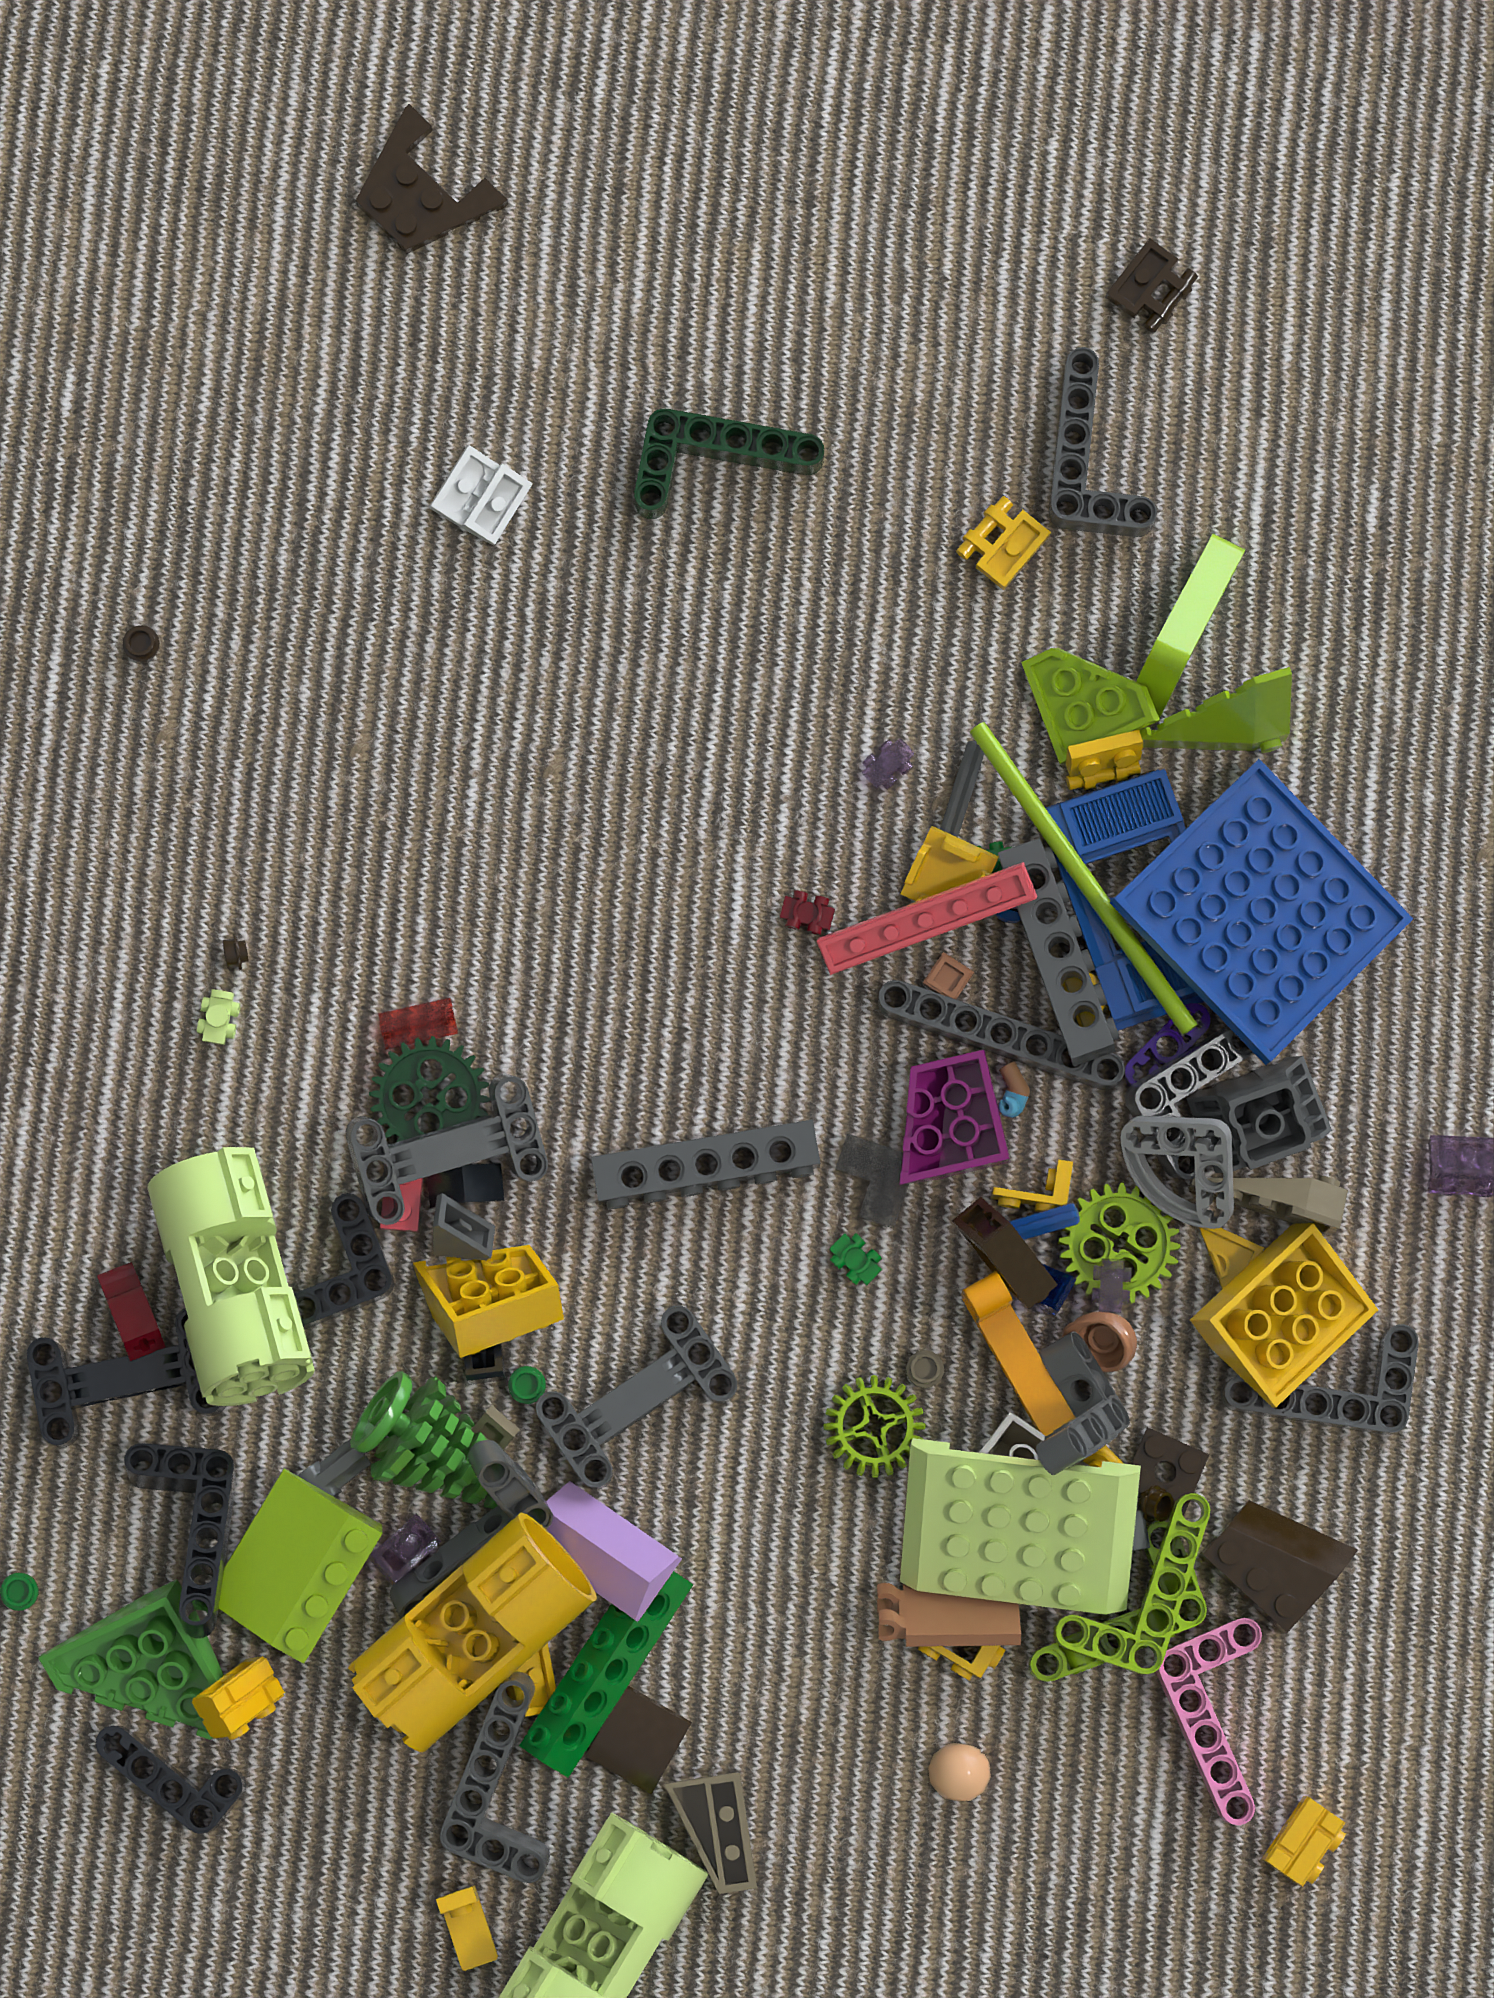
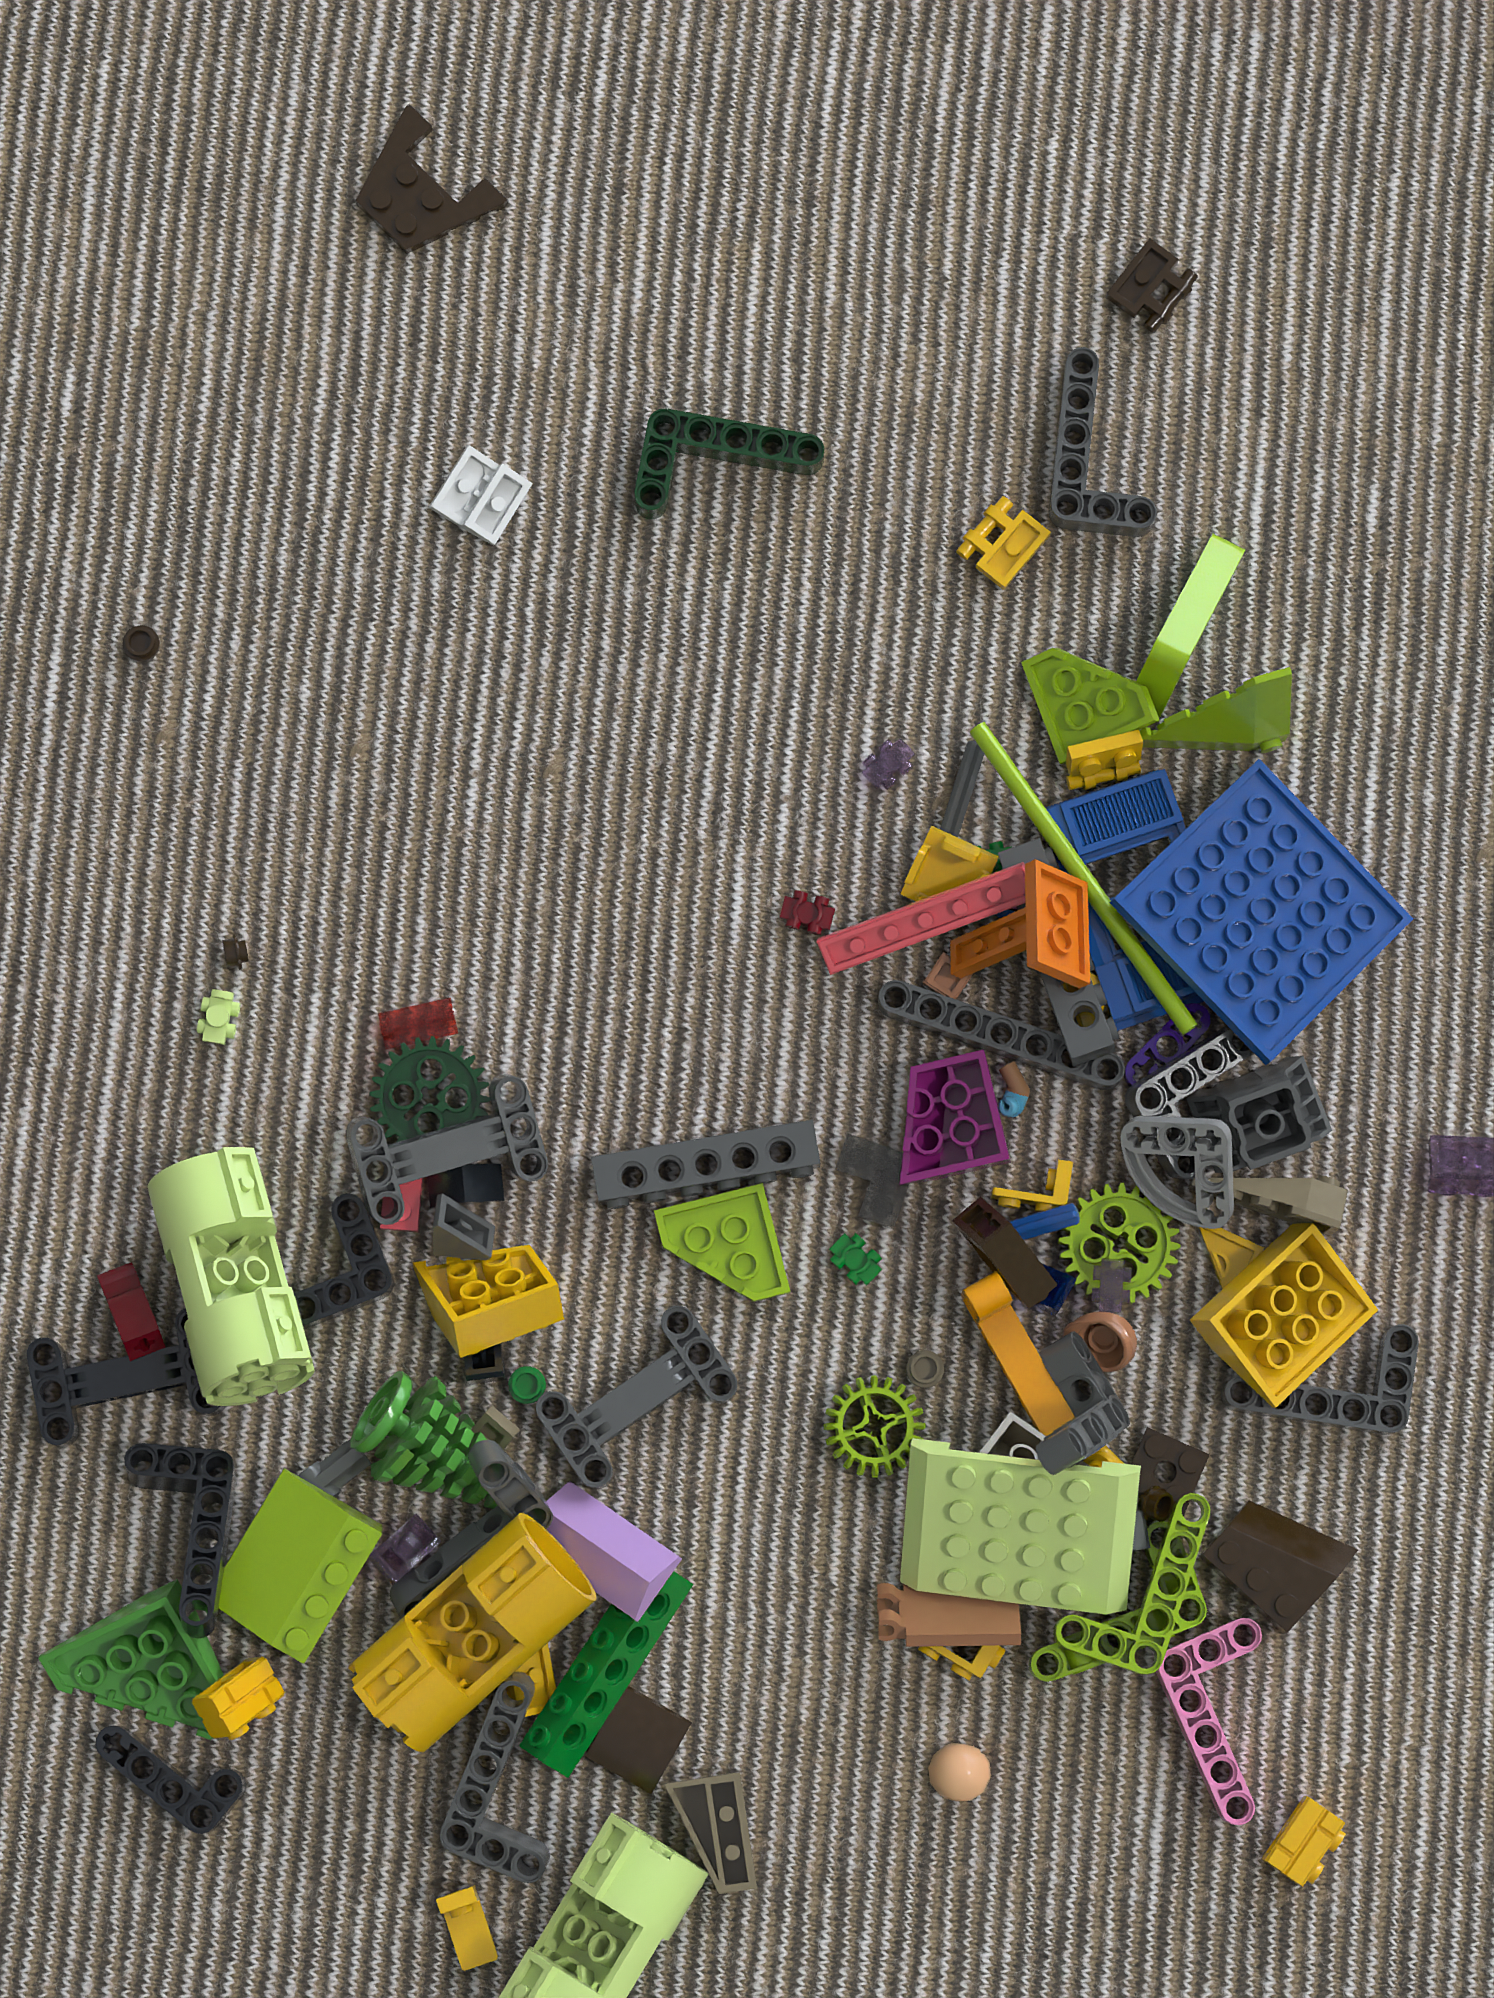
(19, 1591): green plate -> none
(728, 1240): none -> lime plate
(1049, 928): none -> orange piece

